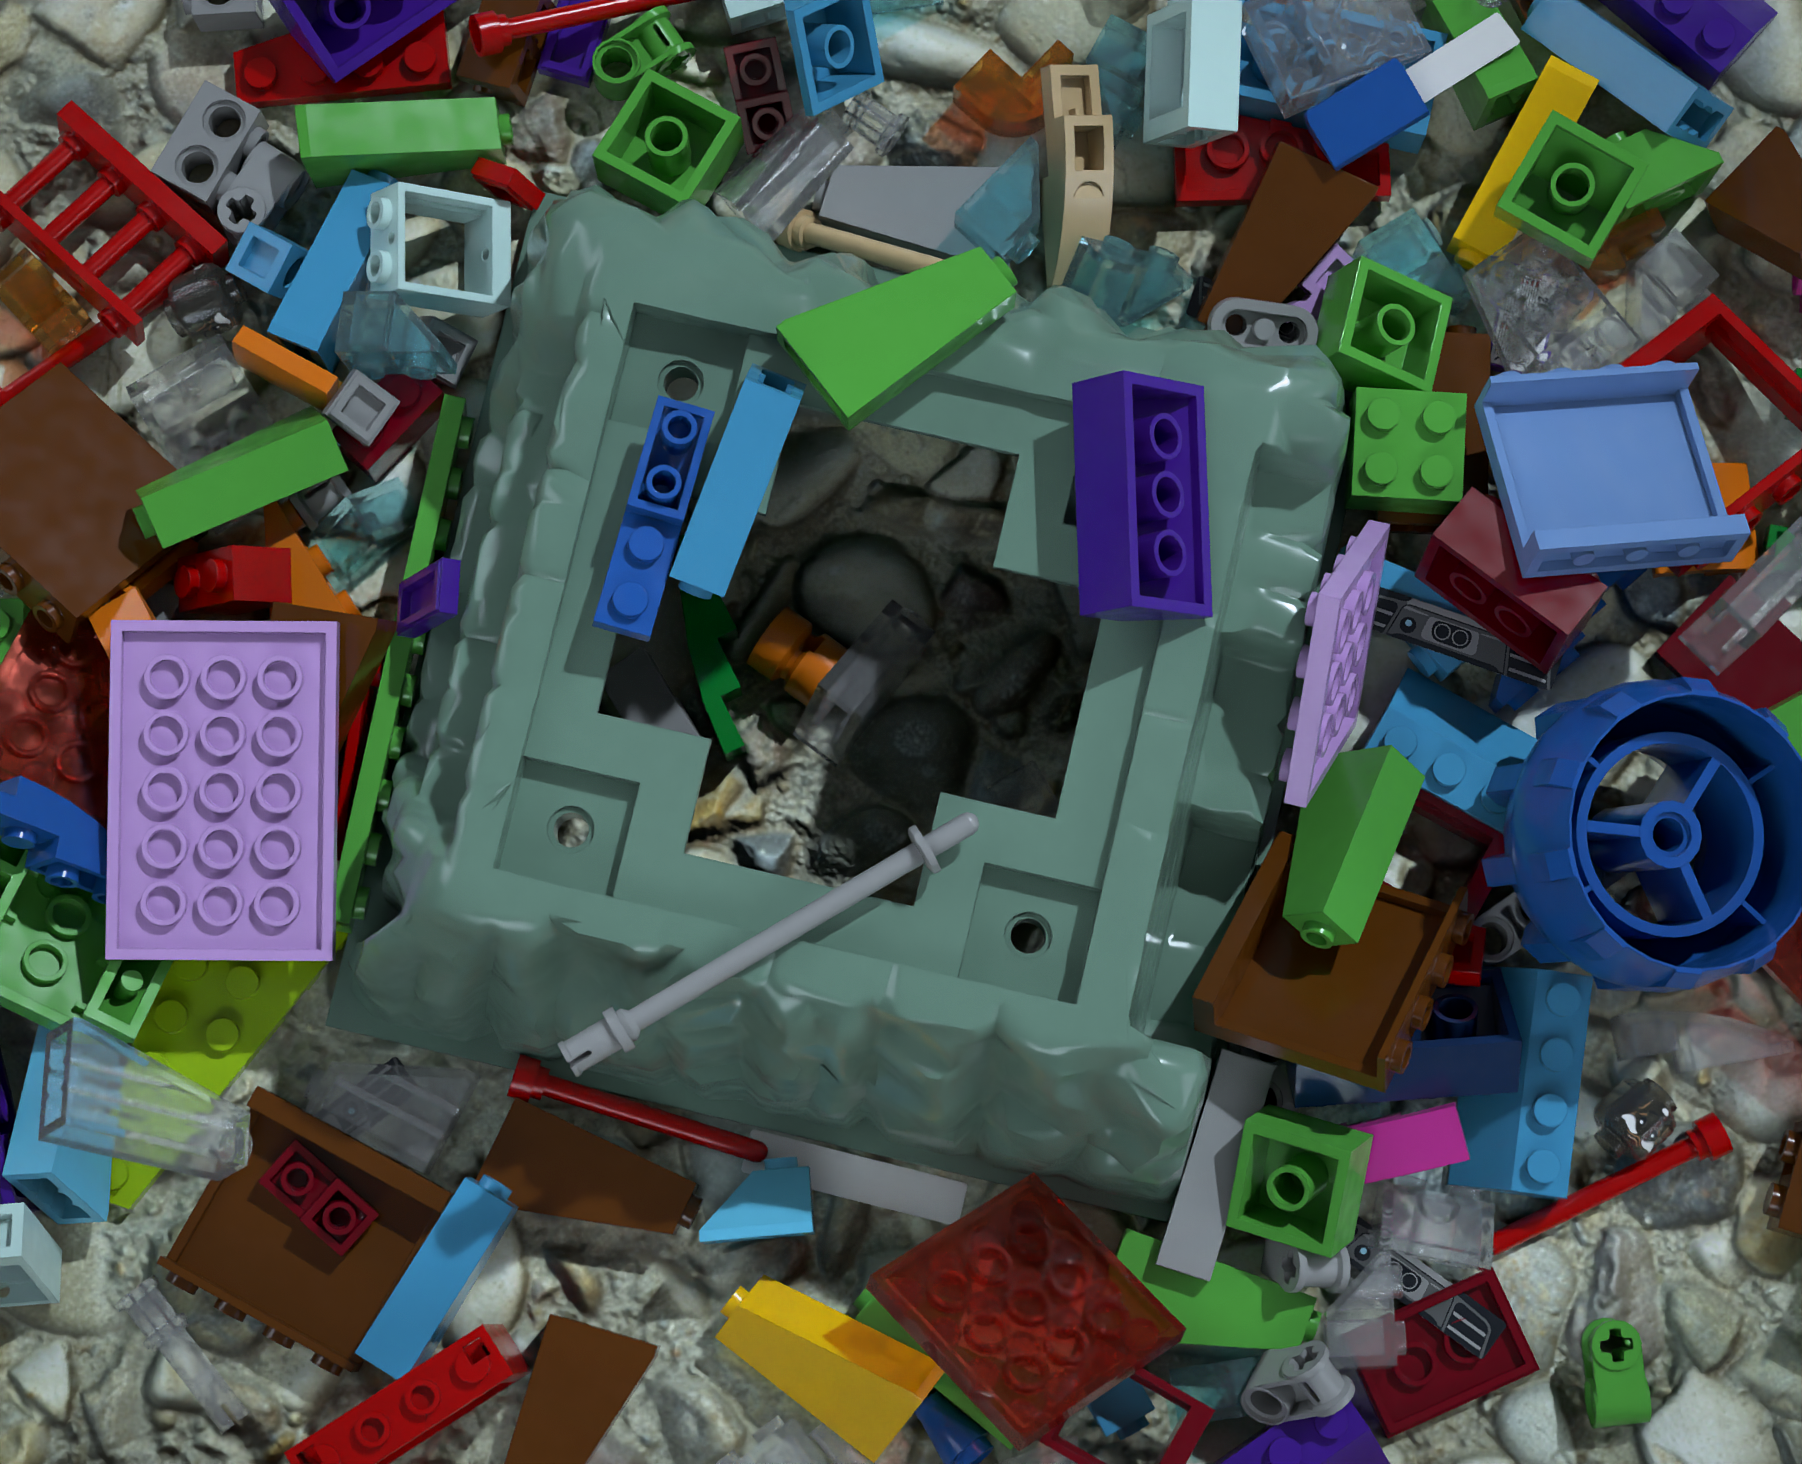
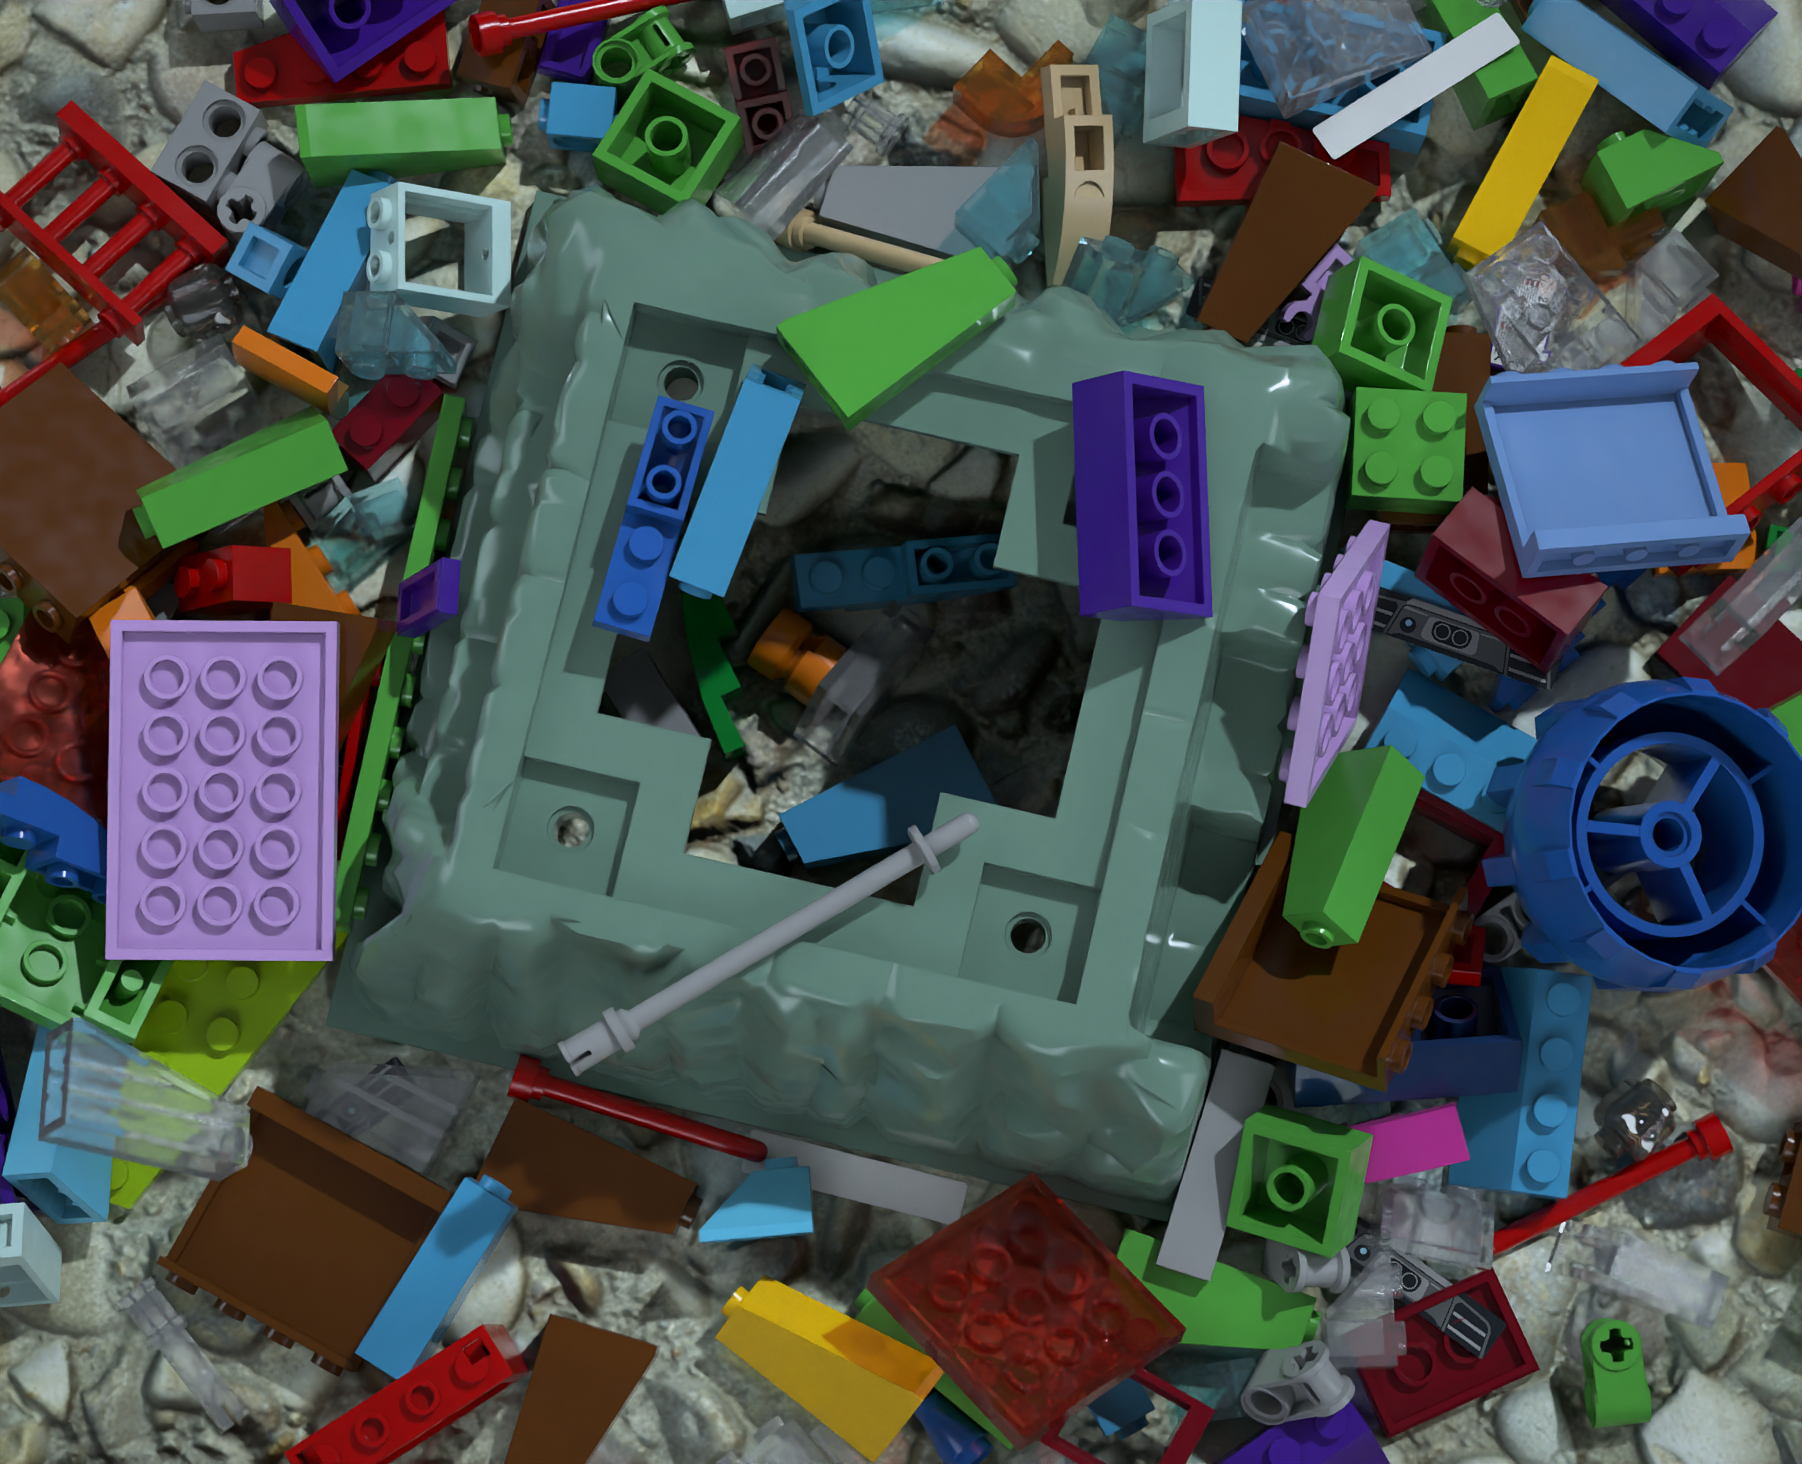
(318, 1197): dark red slope -> none
(360, 407): light grey tile -> none
(507, 184): red tile -> none
(577, 115): none -> dark azure brick
(876, 807): none -> dark azure slope
(906, 573): none -> dark azure slope
(1263, 321): light grey plate -> none
(1365, 114): blue slope -> none
(1570, 189): bright green slope -> none
(1638, 1273): none -> clear slope
(1694, 1039): clear slope -> none

